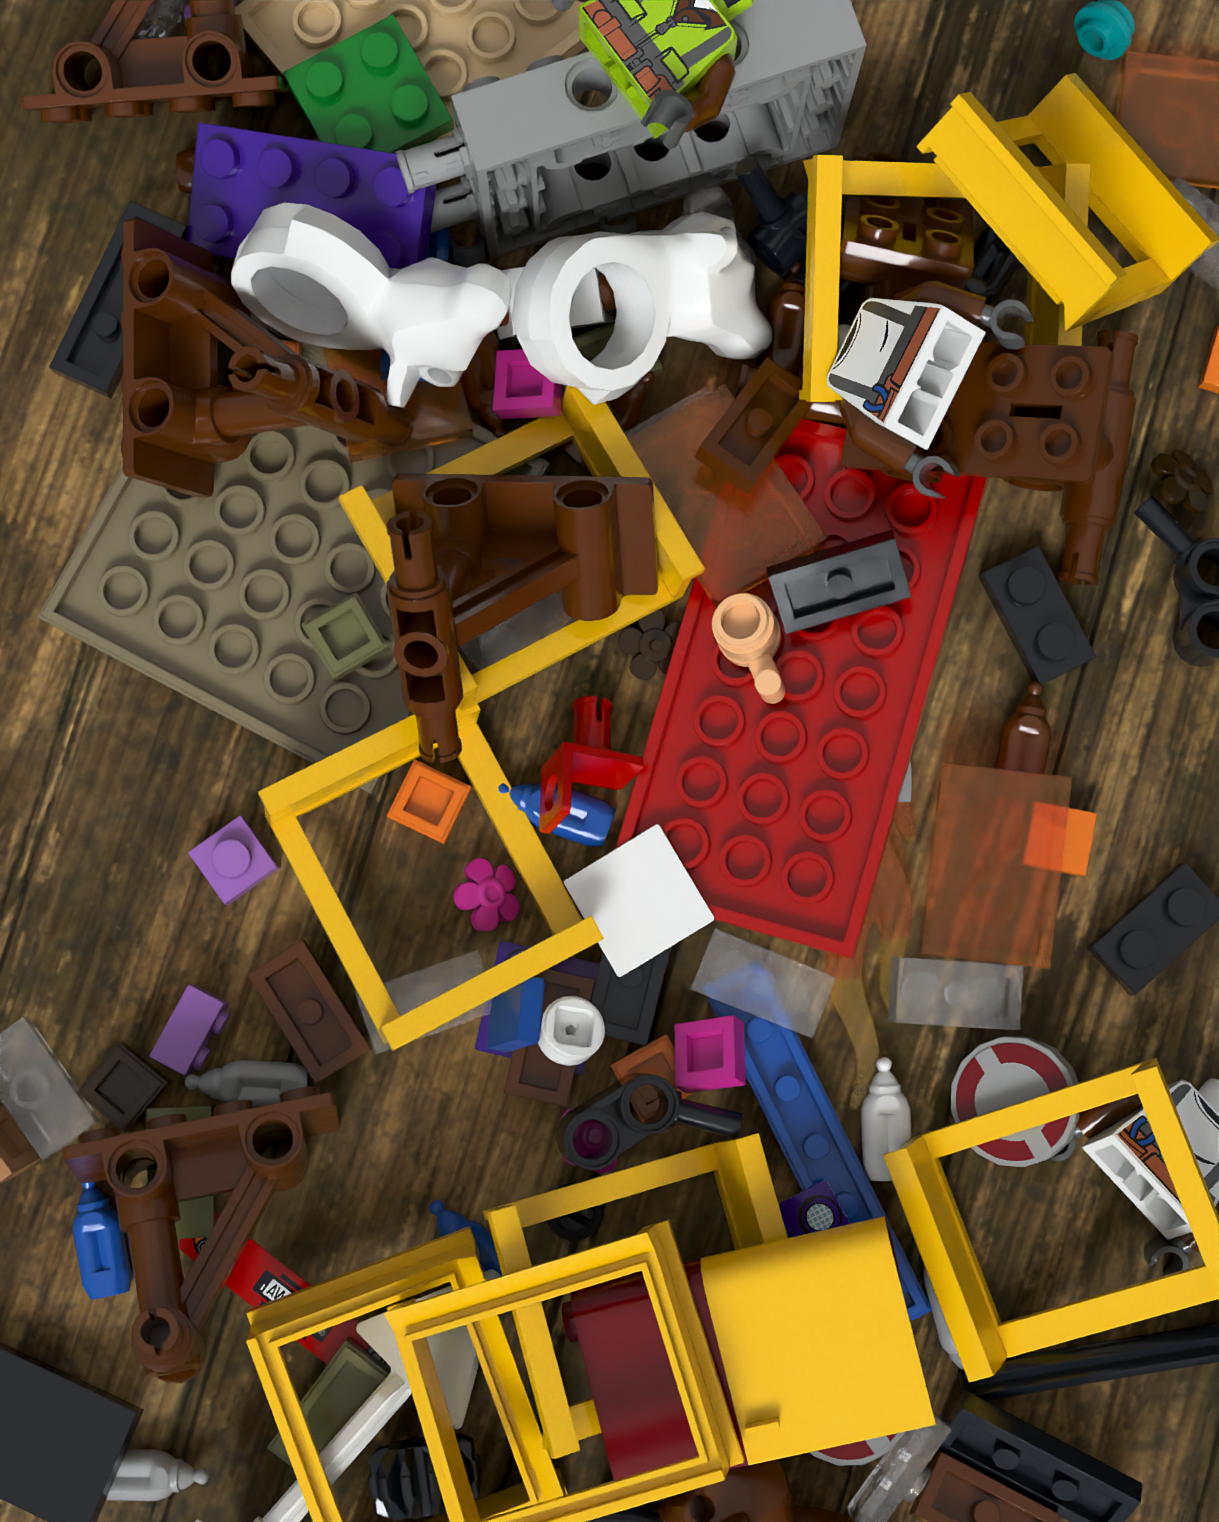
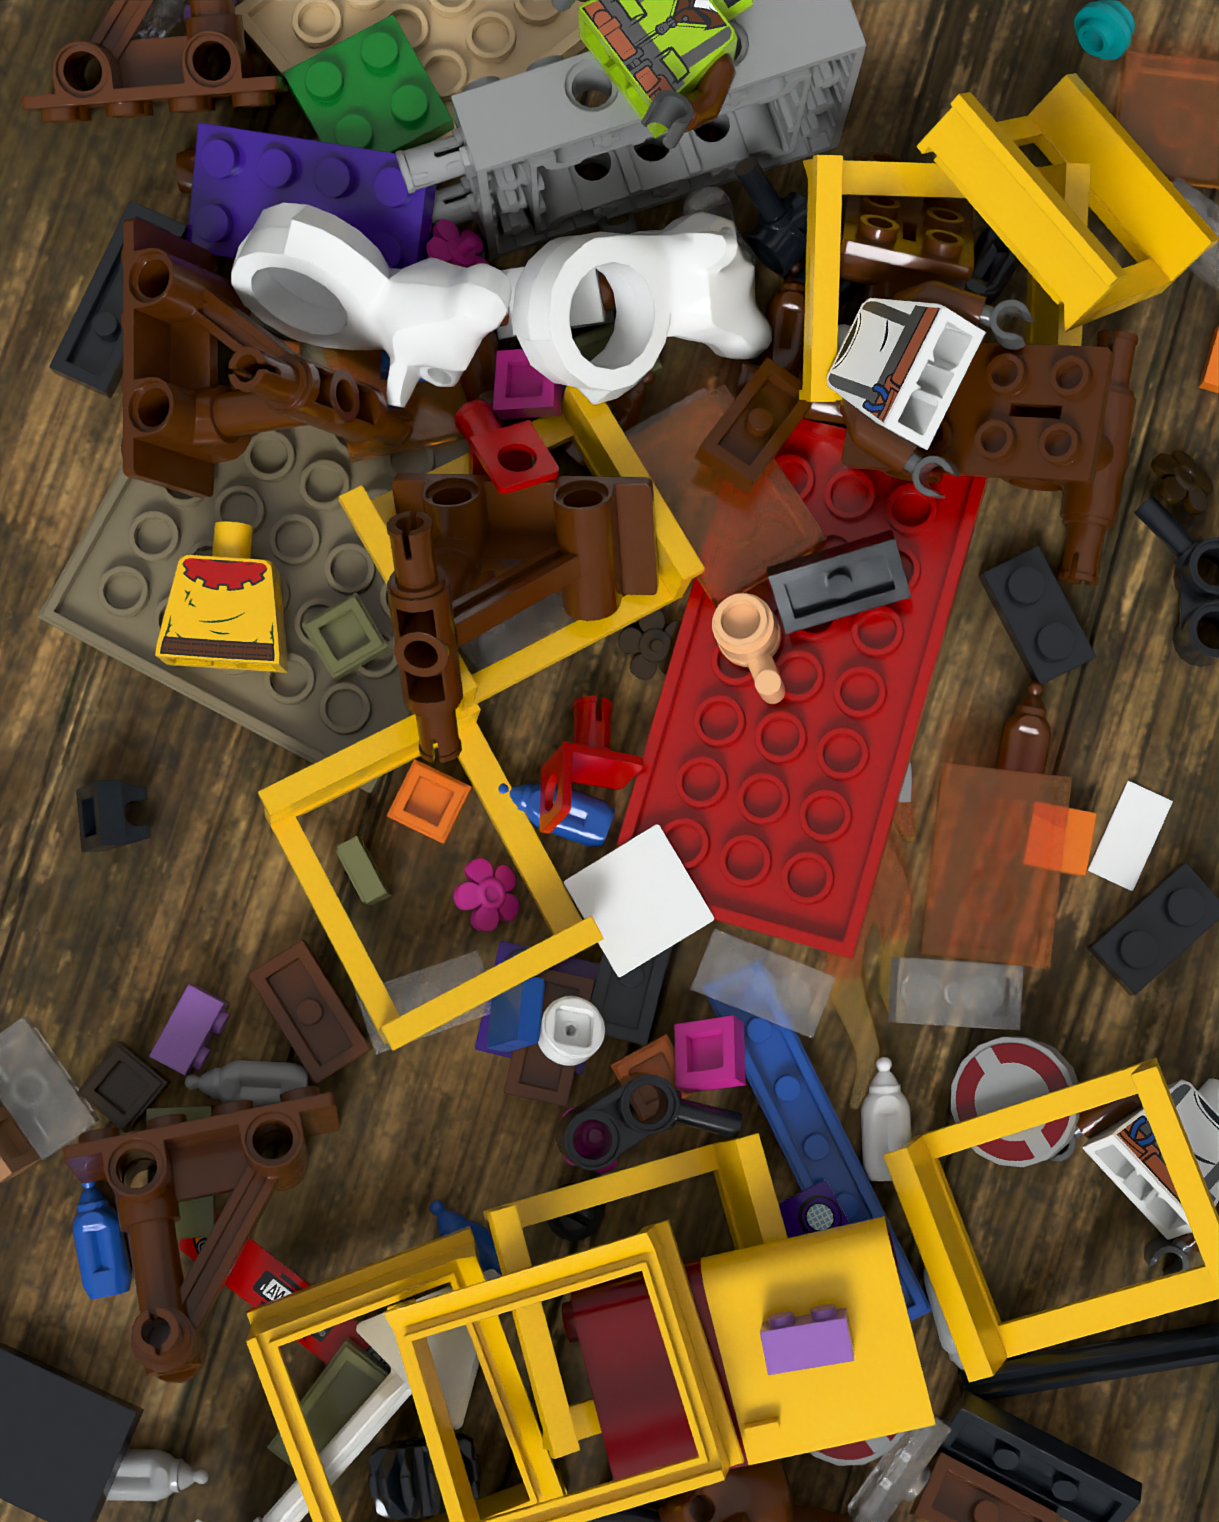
(103, 815): none -> black tile
(225, 608): none -> yellow torso
(234, 860): medium lavender plate -> none
(363, 871): none -> olive tile
(454, 248): none -> dark pink plant
(505, 451): none -> red bracket
(807, 1339): none -> medium lavender piece
(1130, 835): none -> white sticker

